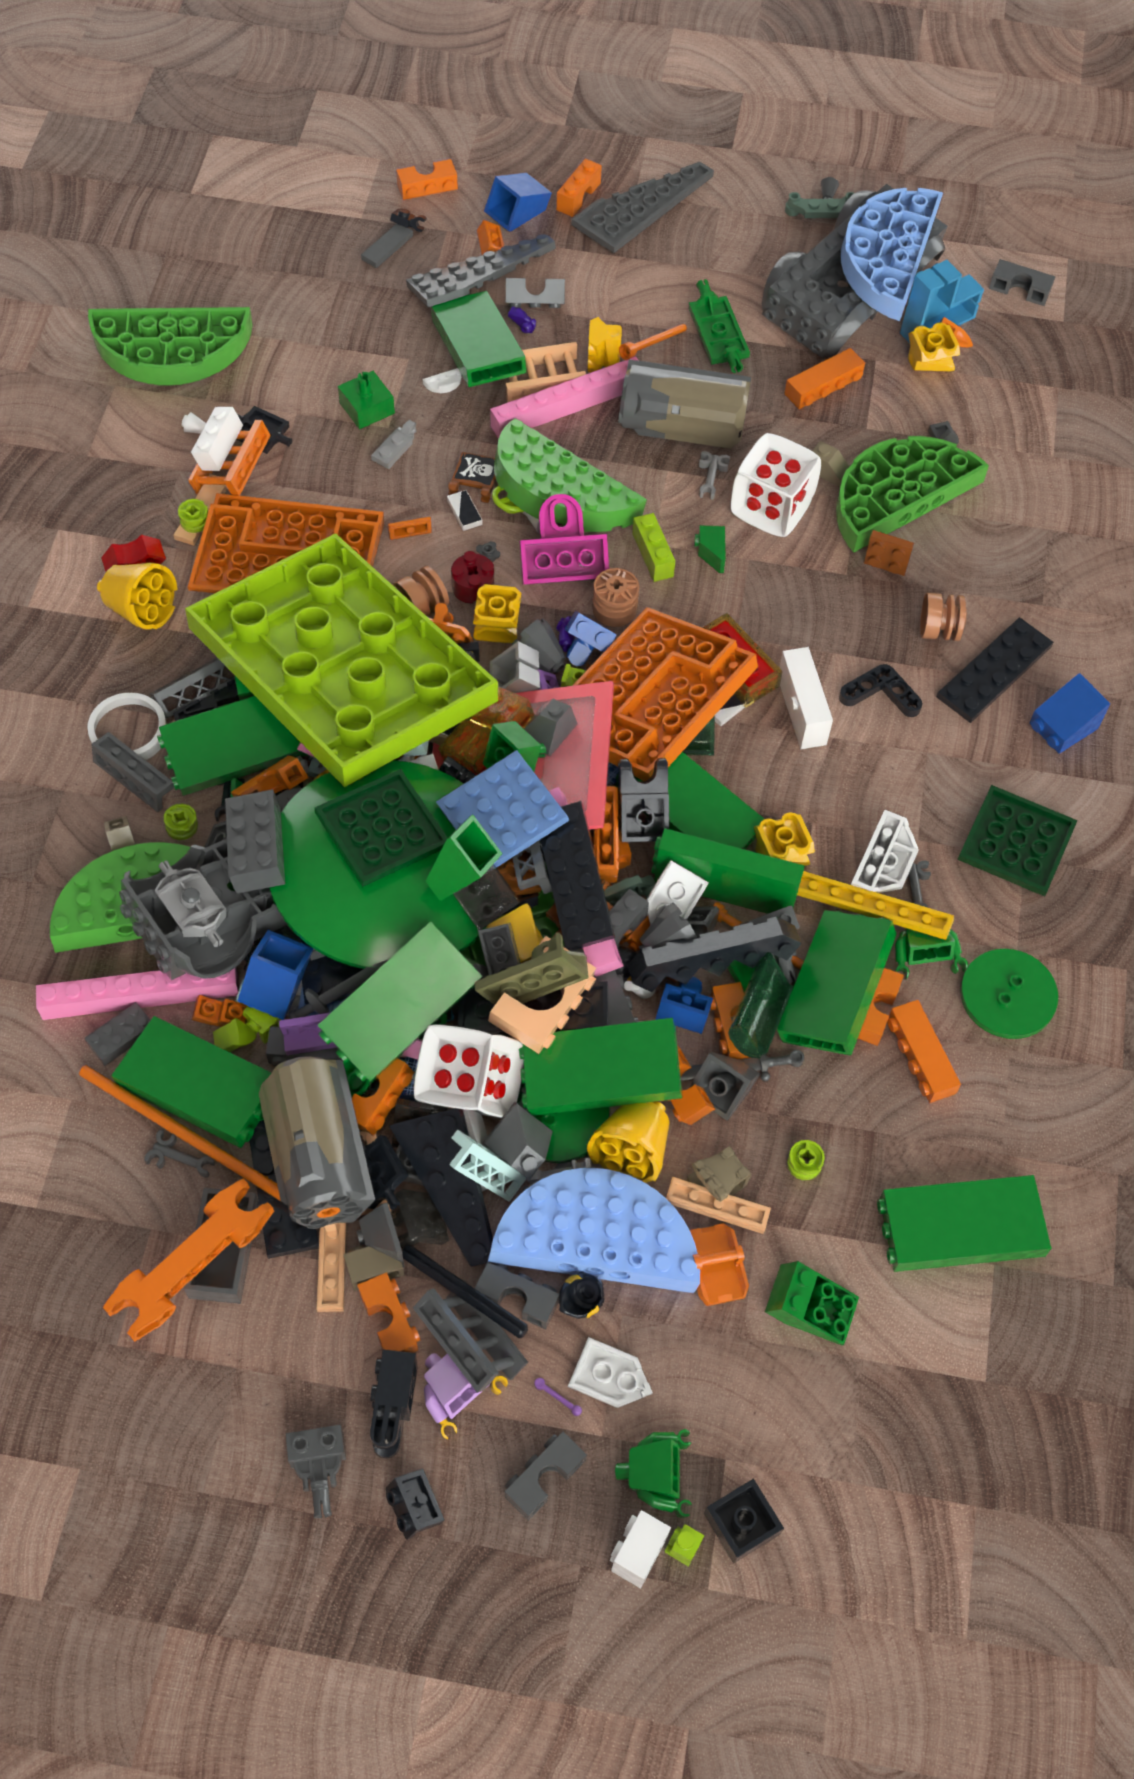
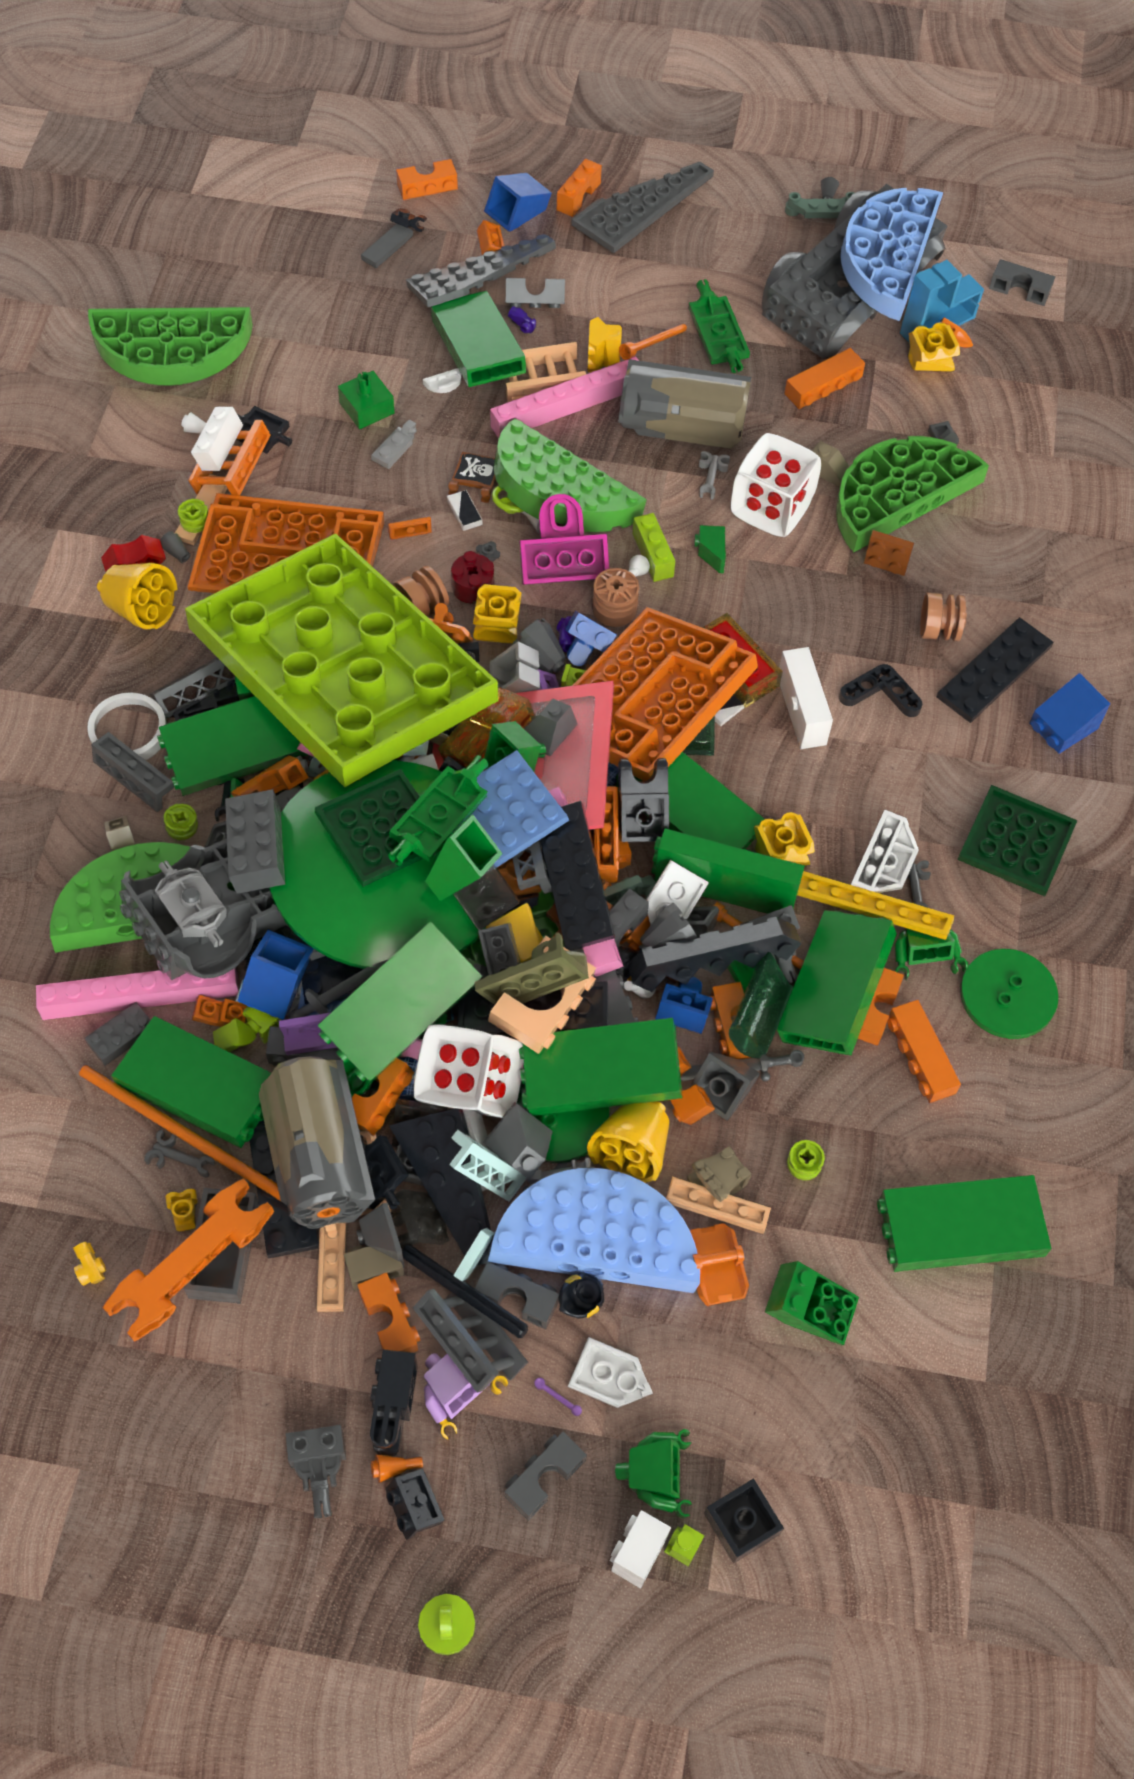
(91, 1268): none -> yellow plate
(173, 545): none -> dark grey cone
(182, 1208): none -> yellow plate
(389, 1466): none -> orange cone
(438, 812): none -> green plate
(446, 1624): none -> lime tile
(474, 1254): none -> light aqua tile
(639, 565): none -> white cone

